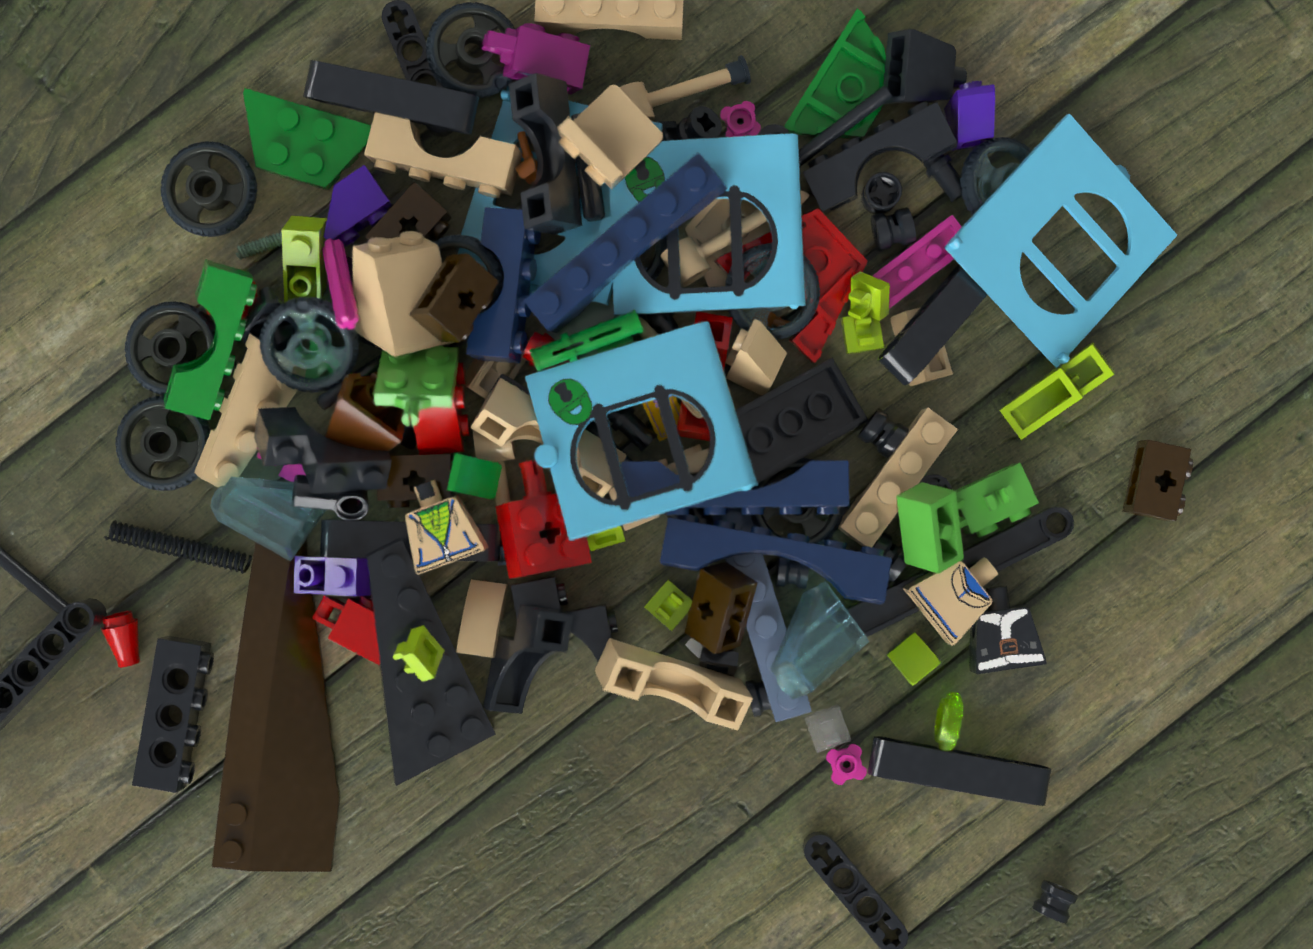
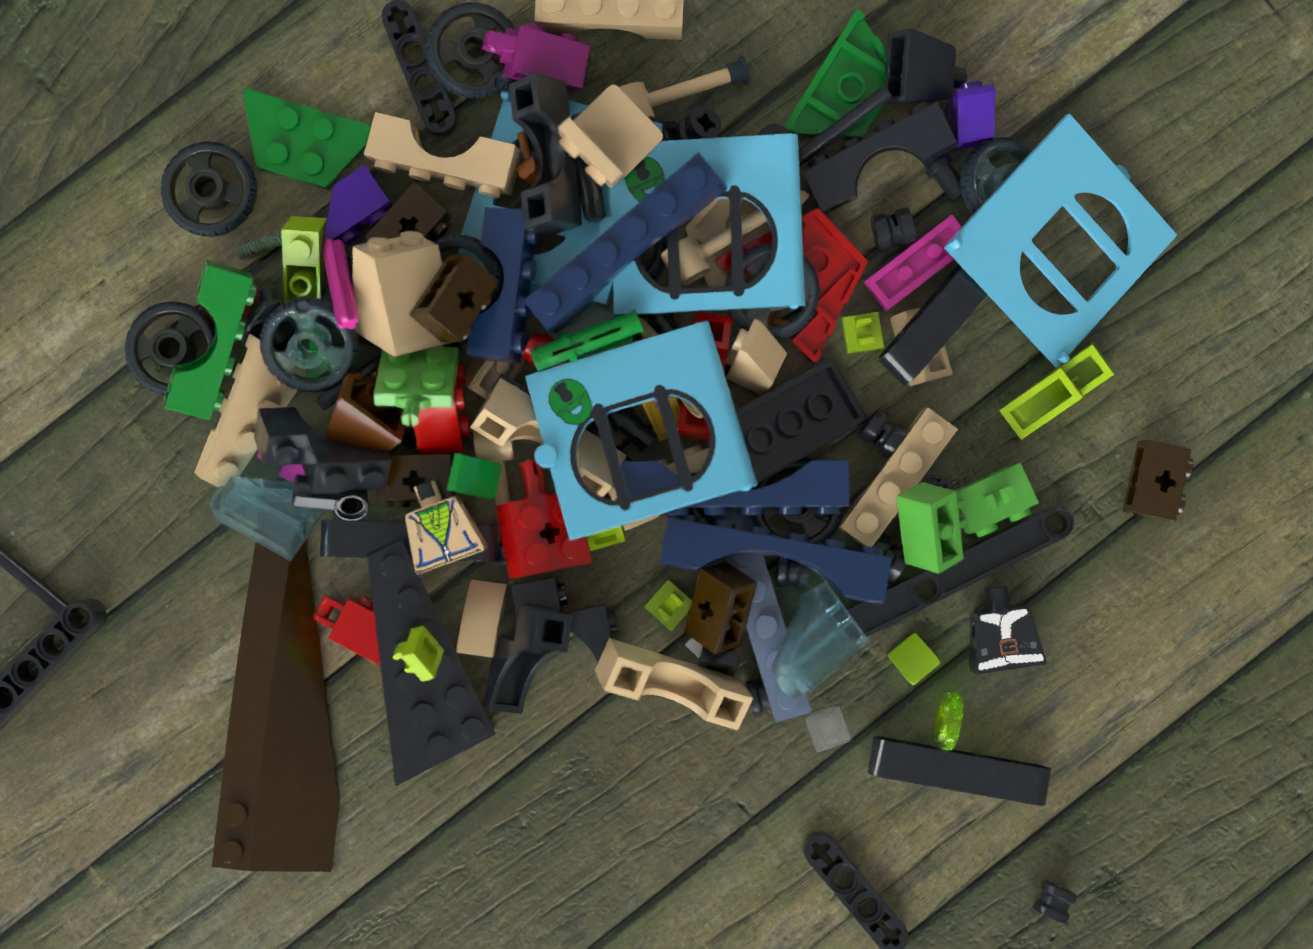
(122, 636): red cone -> none
(140, 465): pearl dark grey wheel -> none
(145, 536): black piece -> none
(152, 767): black brick -> none
(331, 576): slope -> none
(391, 96): black beam -> none
(744, 111): dark pink plate -> none
(838, 757): dark pink plate -> none
(868, 297): lime tile -> none
(884, 188): black wheel -> none
(953, 597): tan torso -> none

